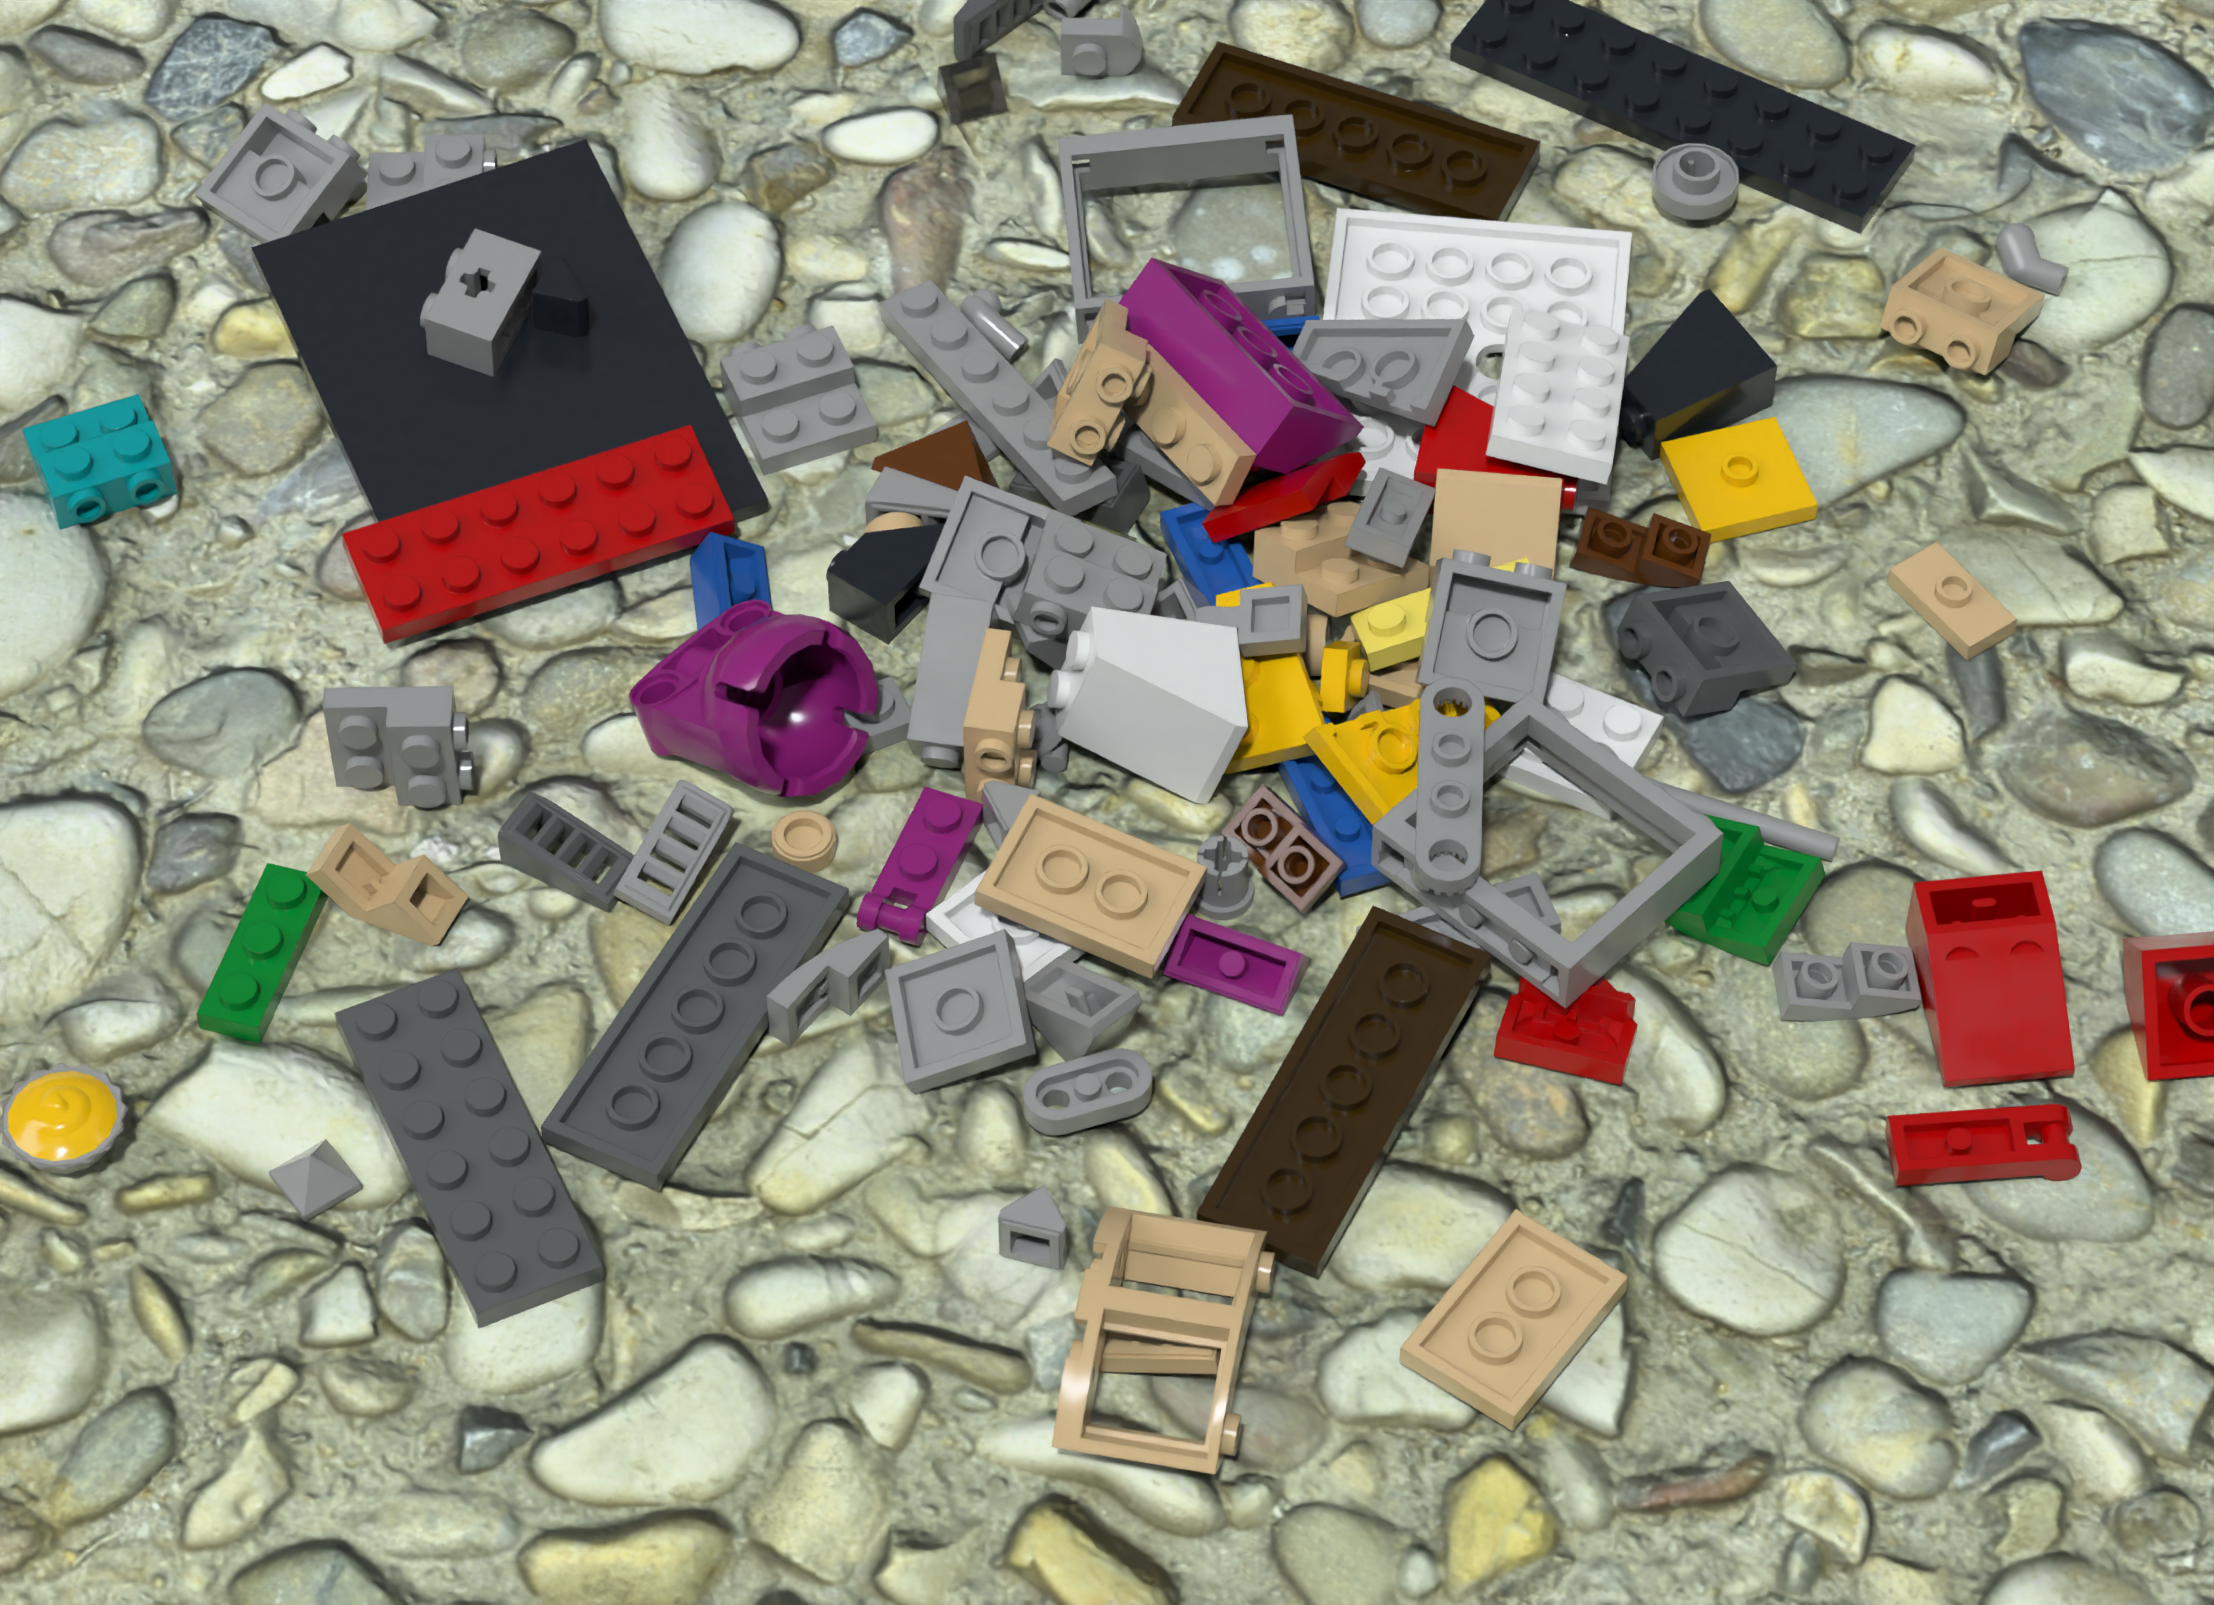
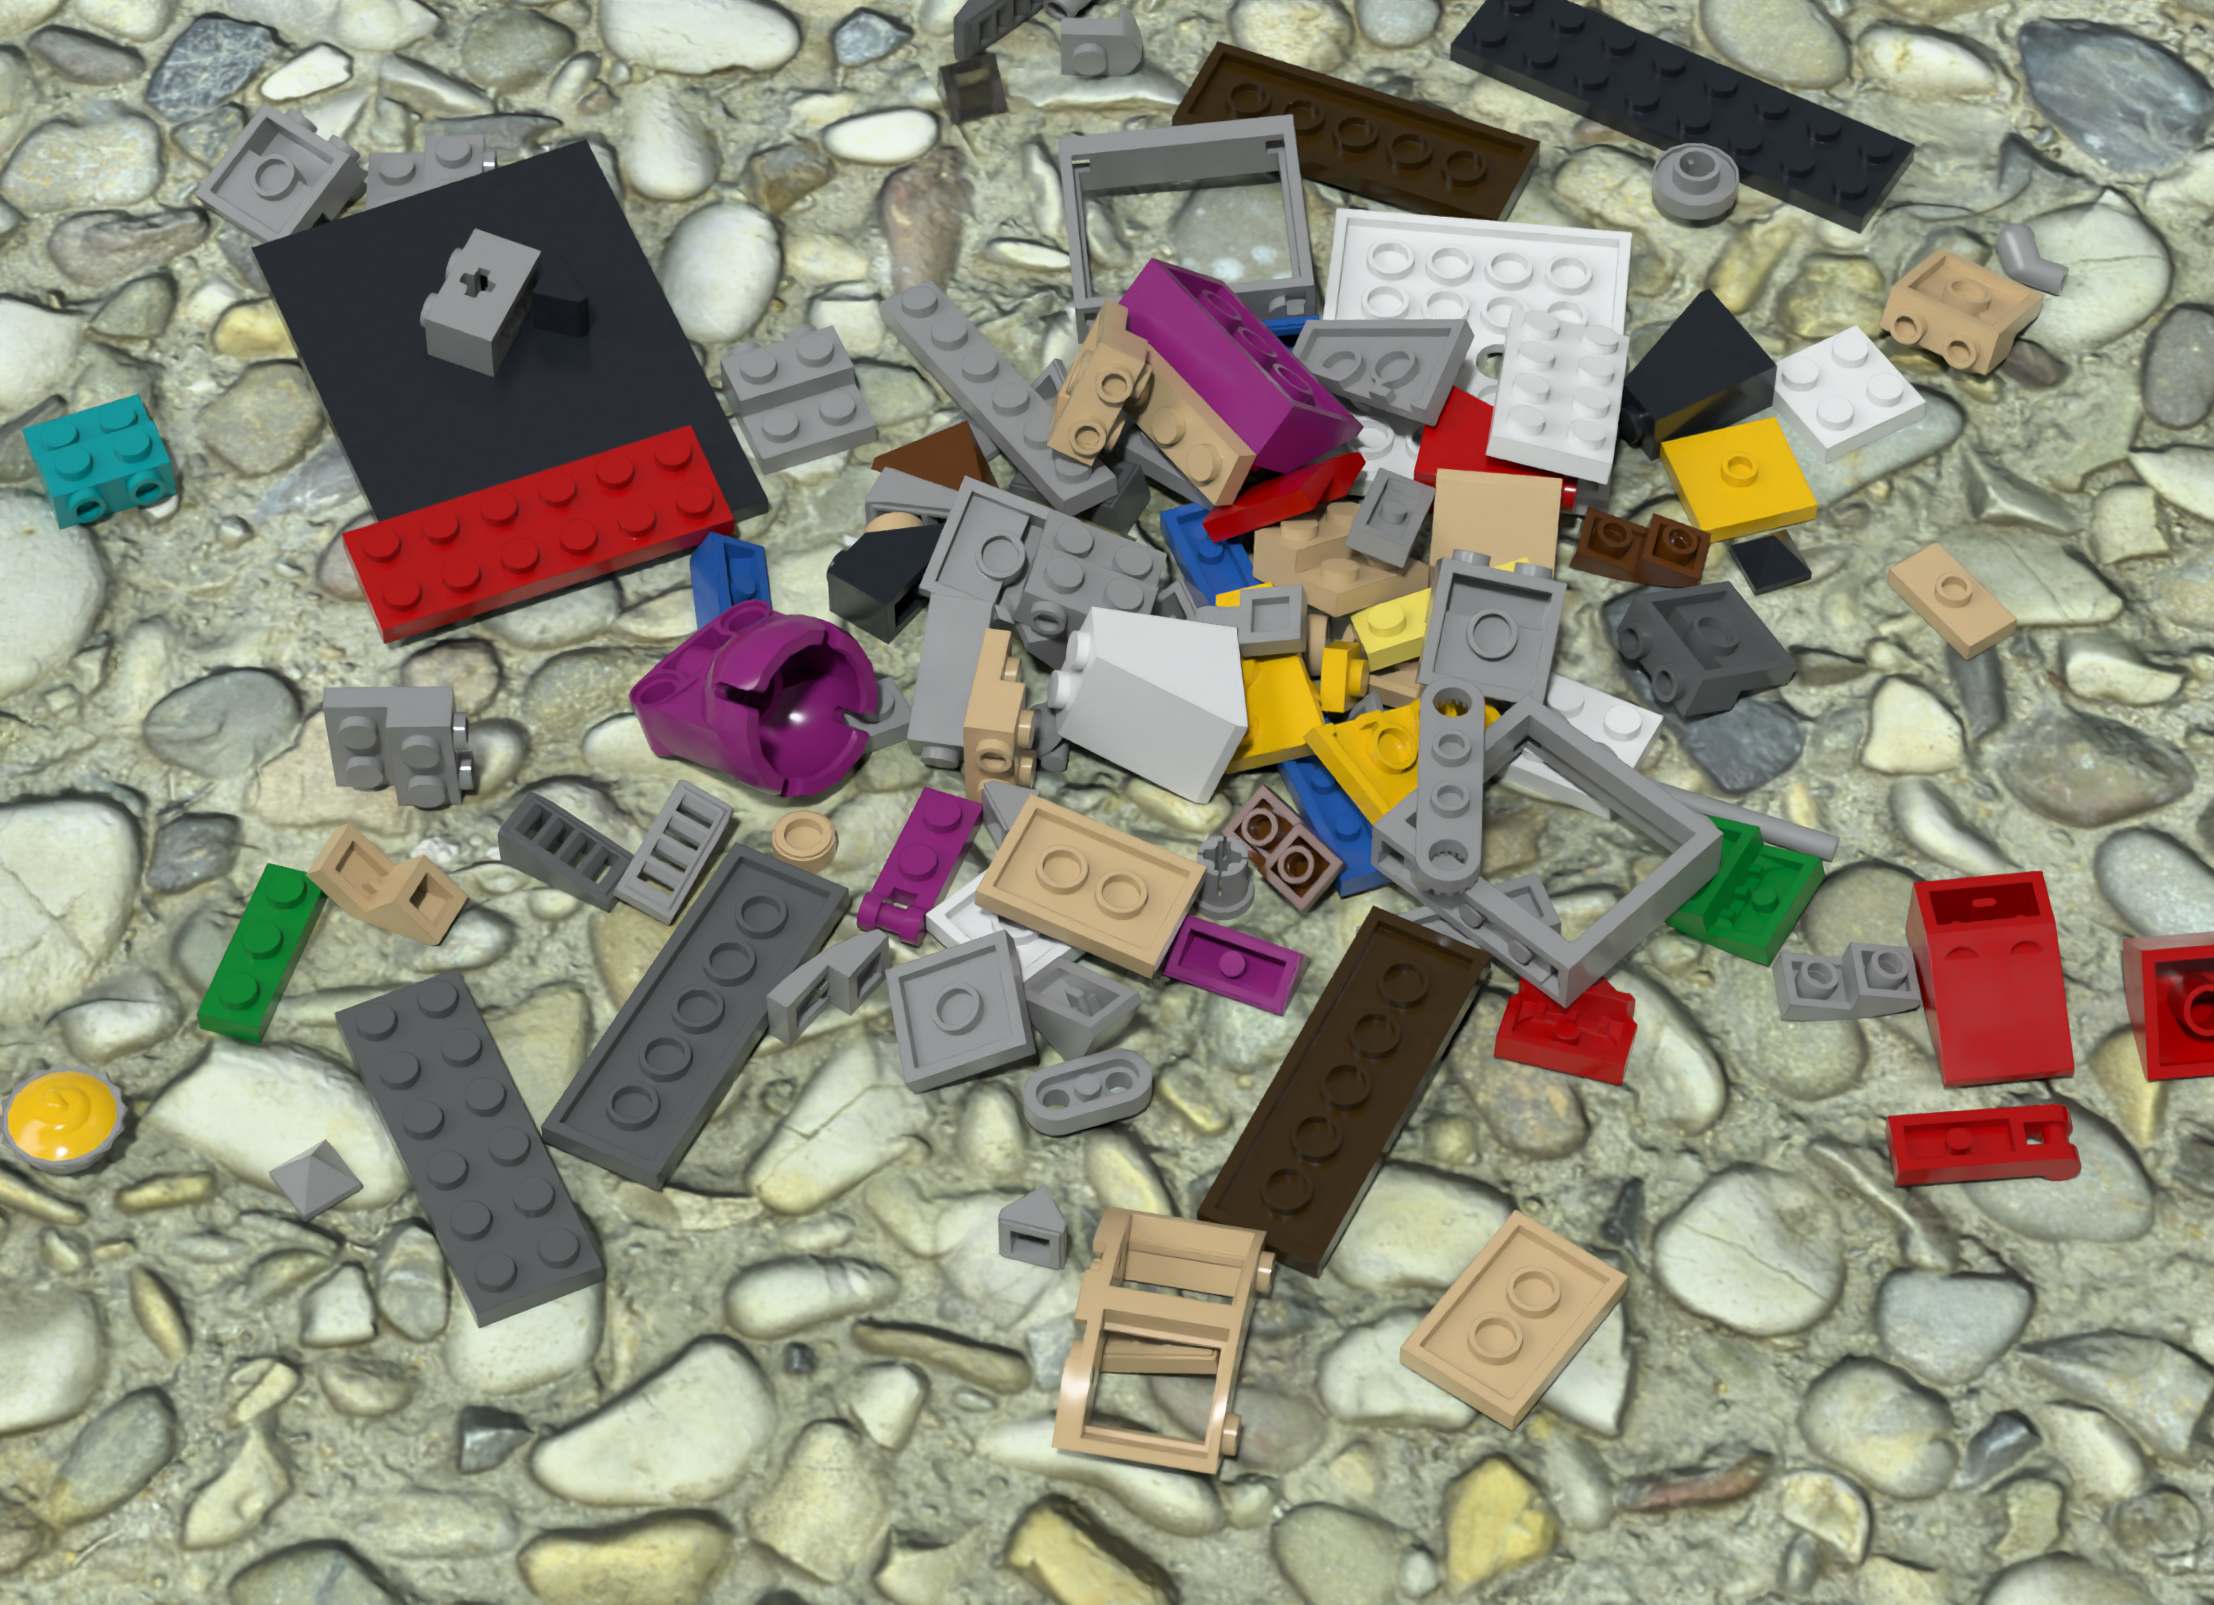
(983, 312): light grey arm -> none
(1770, 562): none -> black slope
(1844, 395): none -> white plate

